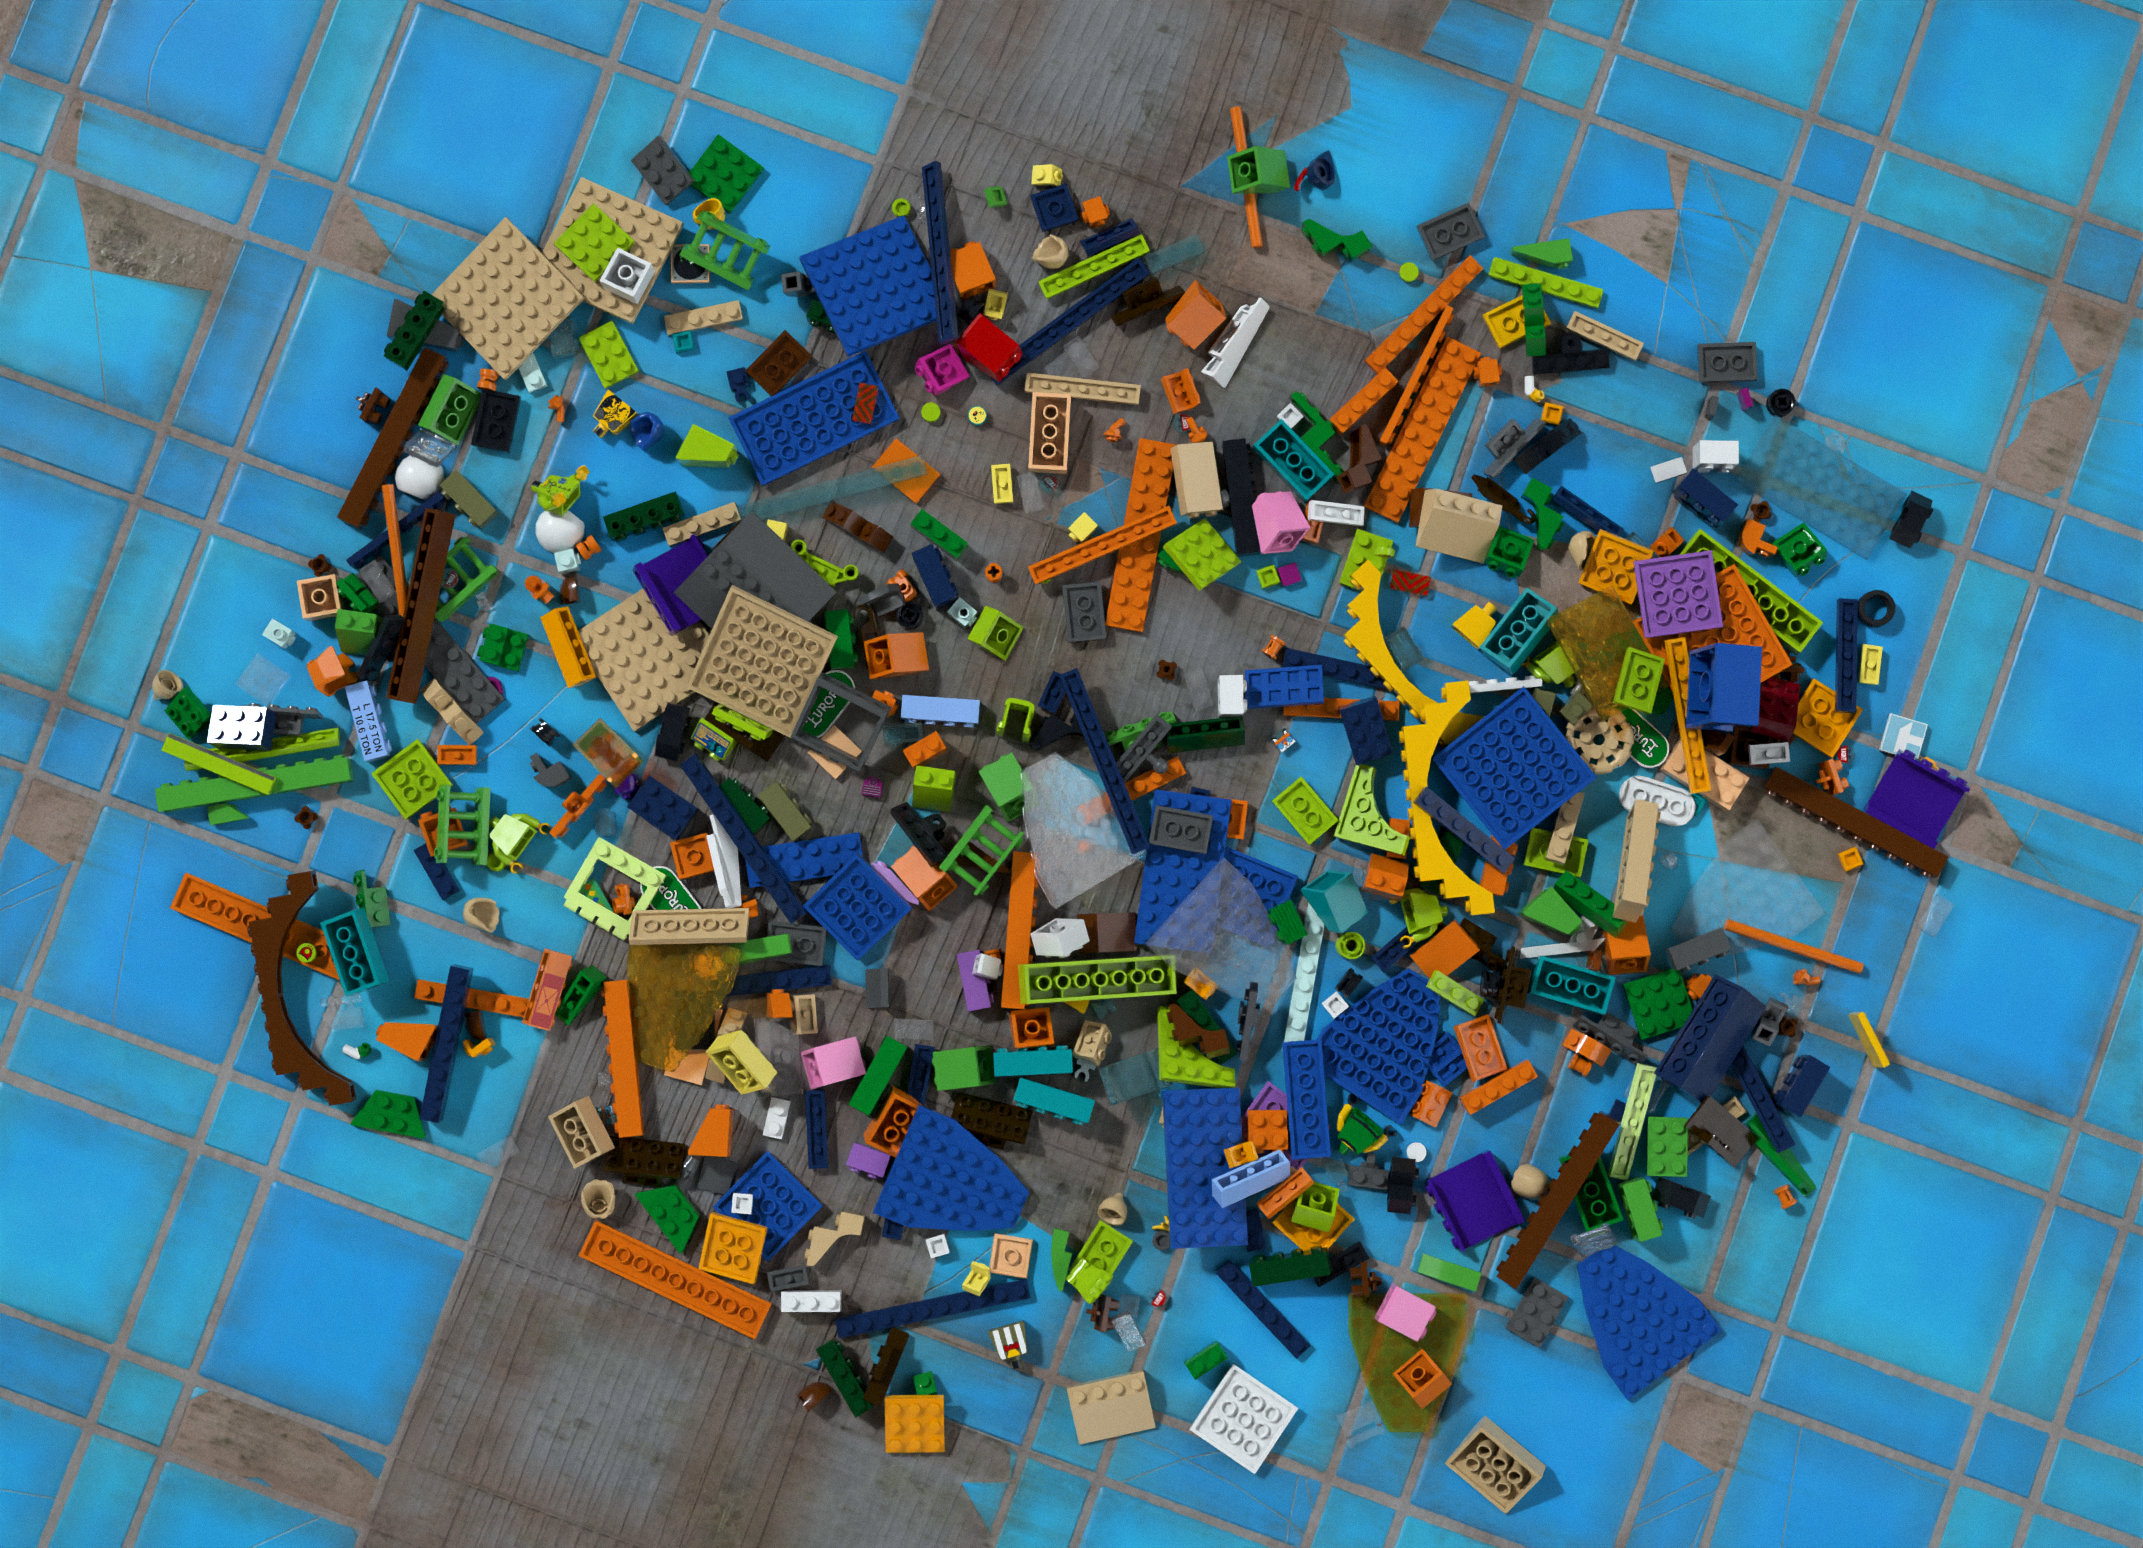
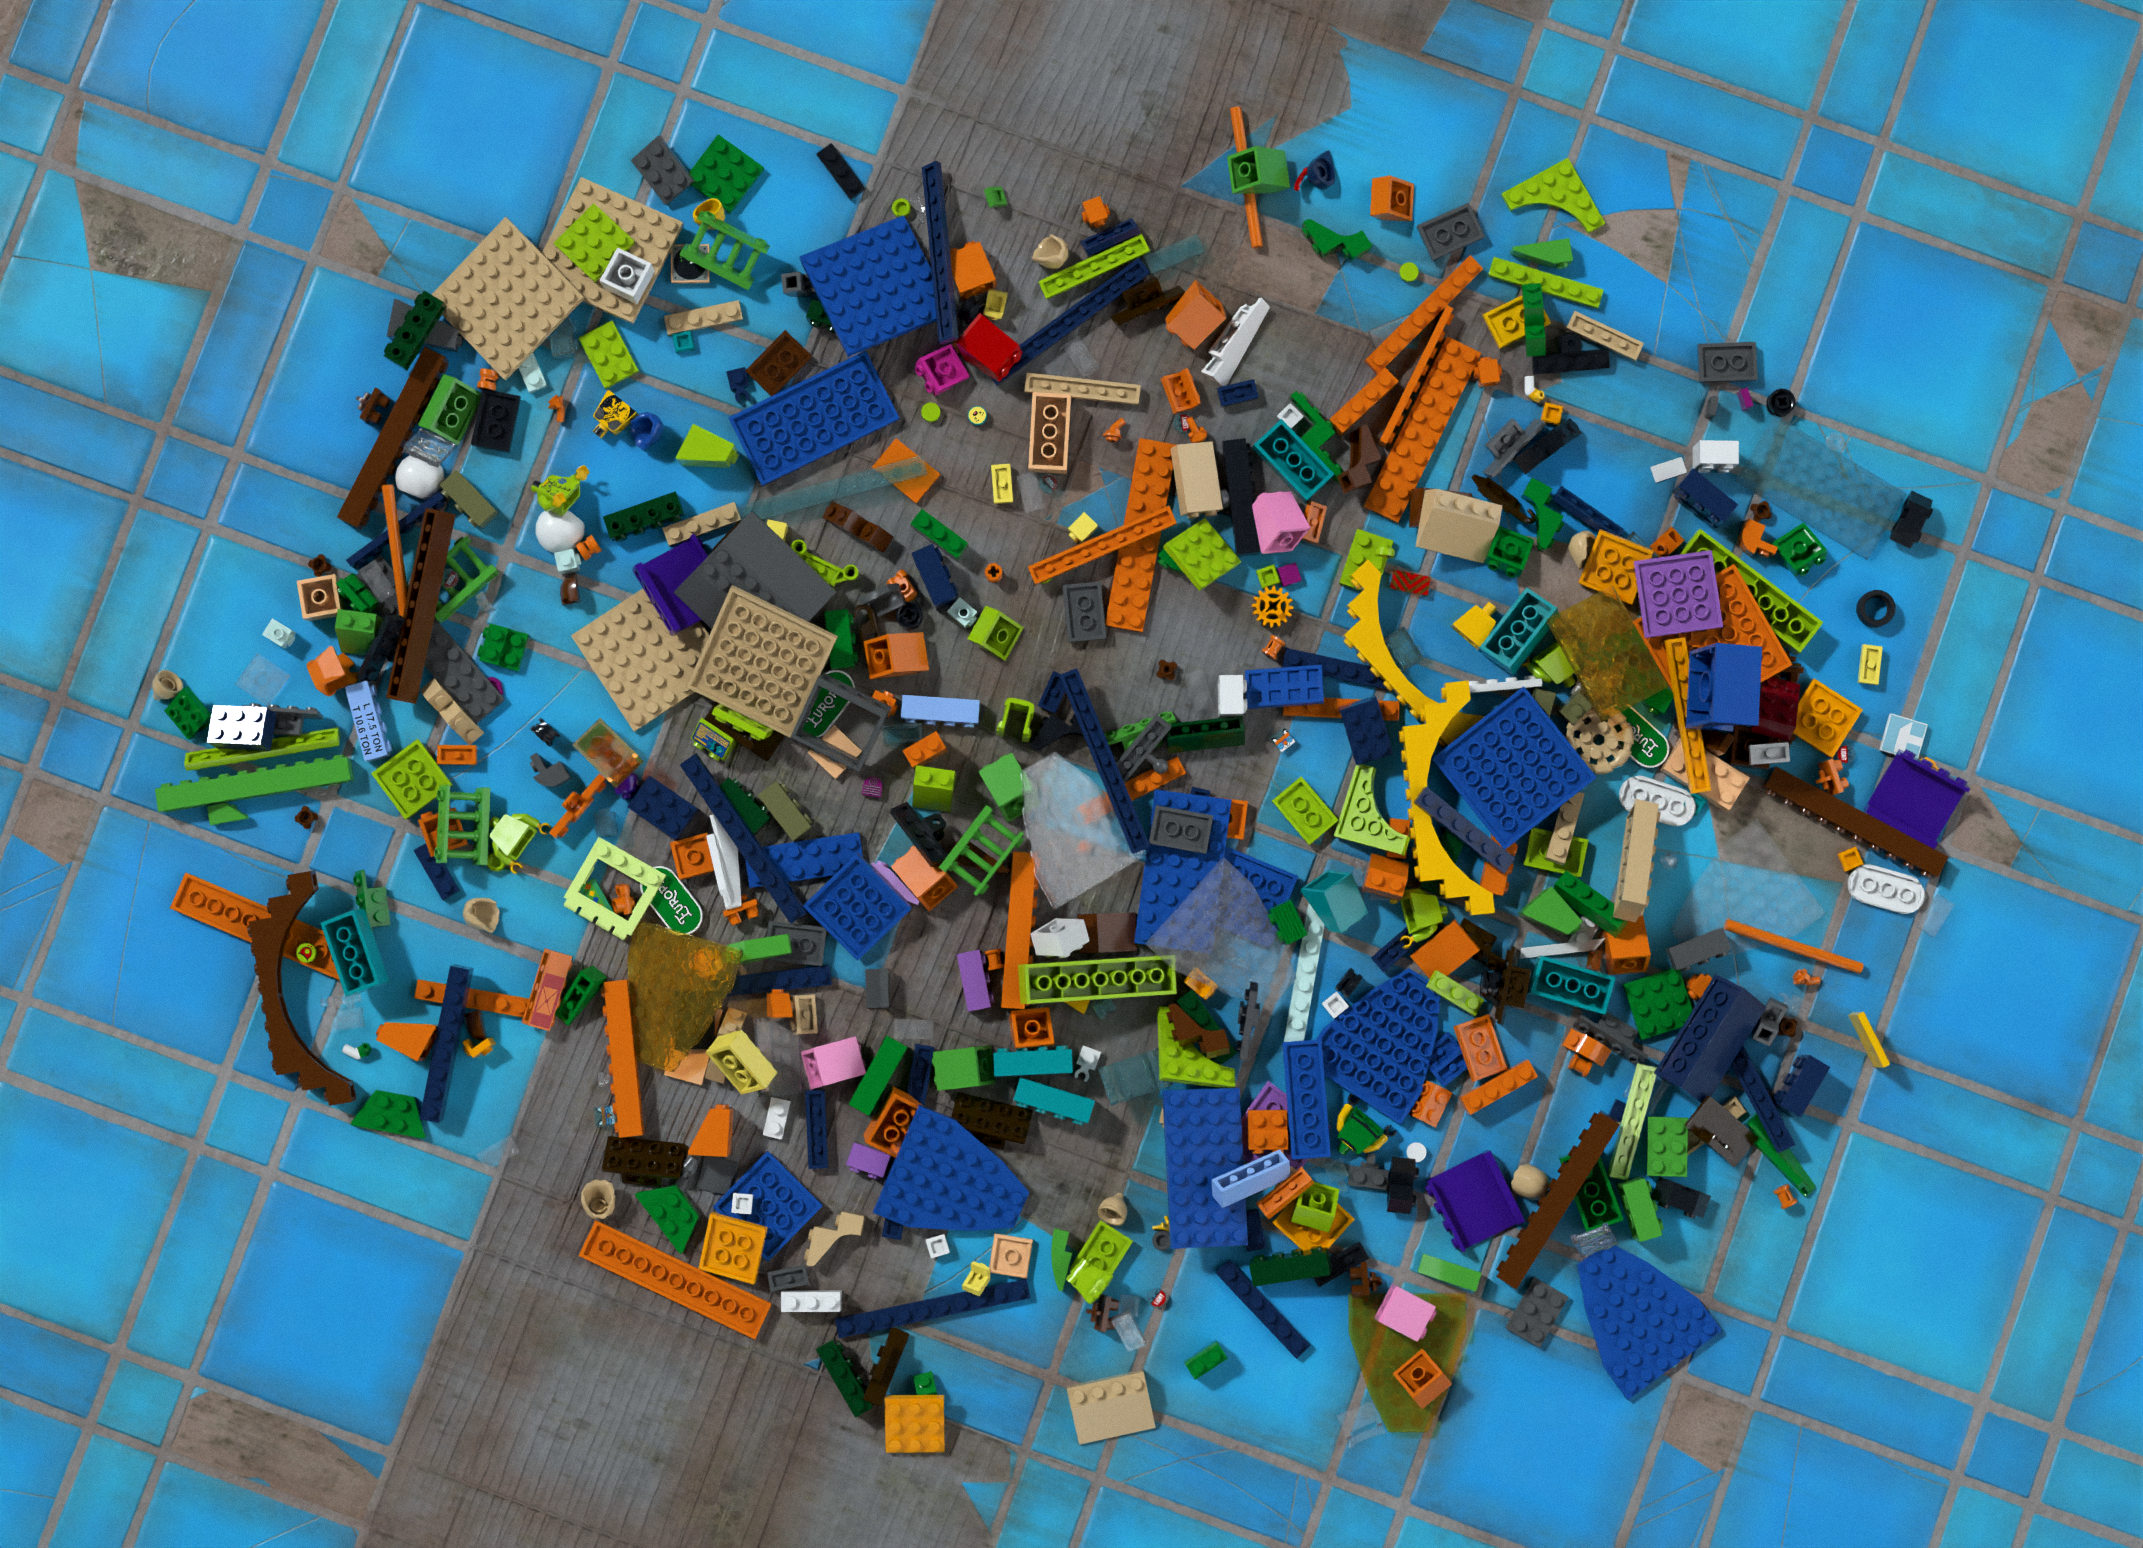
(219, 764): lime tile -> none
(538, 588): orange hips -> none
(568, 647): light orange brick -> none
(581, 1132): tan brick -> none
(670, 740): black brick -> none
(689, 926): tan plate -> none
(813, 1394): reddish brown brick -> none
(840, 171): none -> black plate
(865, 403): clear orange tile -> none
(987, 966): white slope -> none
(1010, 1342): torso -> none
(1046, 175): light yellow bracket -> none
(1054, 208): dark blue plate -> none
(1092, 1042): tan bracket -> none
(1237, 393): none -> dark blue plate
(1241, 1154): light orange bracket -> none
(1243, 1418): white plate -> none
(1266, 600): none -> light orange gear
(1336, 513): white plate -> none
(1359, 945): lime wheel -> none
(1391, 199): none -> orange slope
(1495, 1465): tan slope -> none
(1558, 188): none -> lime plate
(1639, 680): lime plate -> none
(1846, 655): dark blue plate -> none
(1886, 889): none -> white tile

